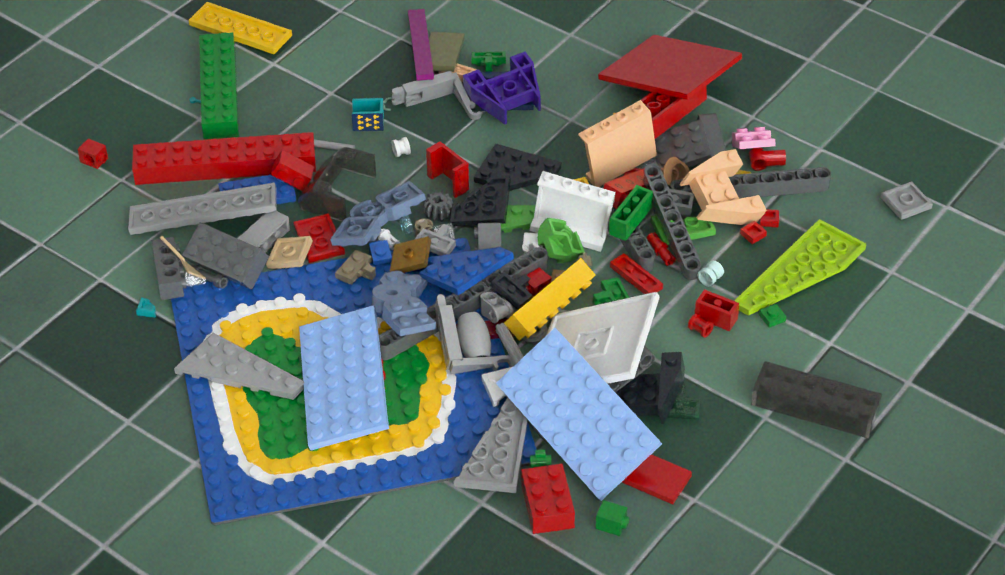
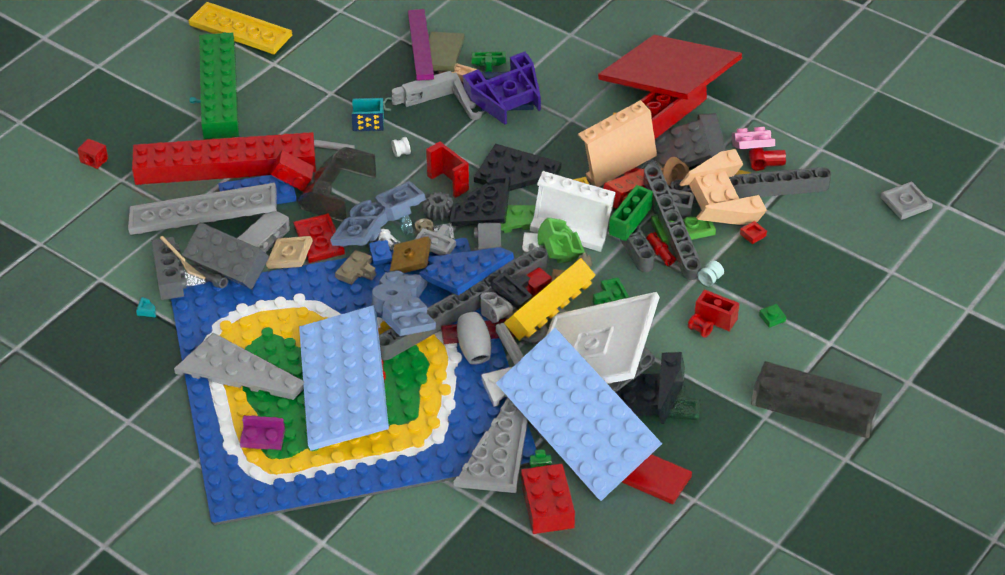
(262, 432): none -> magenta bracket
(451, 345): light grey hinge -> none
(612, 518): green brick -> none
(636, 274): red plate -> none
(770, 218): red tile -> none
(812, 258): lime wing -> none

